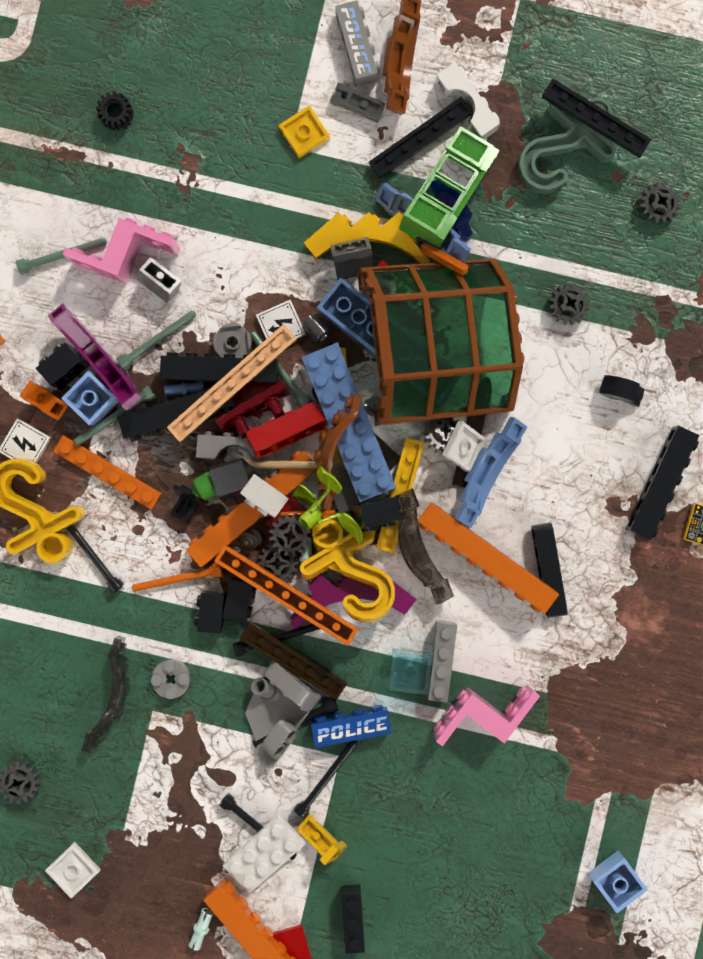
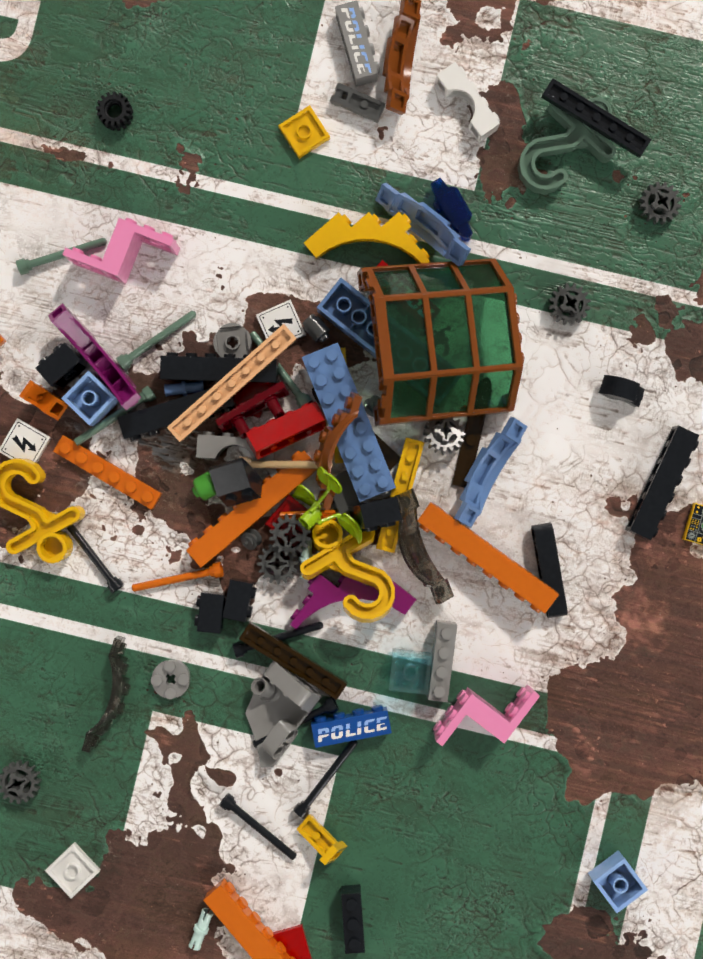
(158, 280): dark grey brick -> none
(186, 504): black bracket -> none
(264, 496): white brick -> none
(264, 853): white plate -> none
(286, 595): orange brick -> none
(351, 256): dark grey bracket -> none
(420, 137): black plate -> none
(429, 216): bright green piece -> none
(444, 259): orange axle -> none
(463, 446): white tile -> none

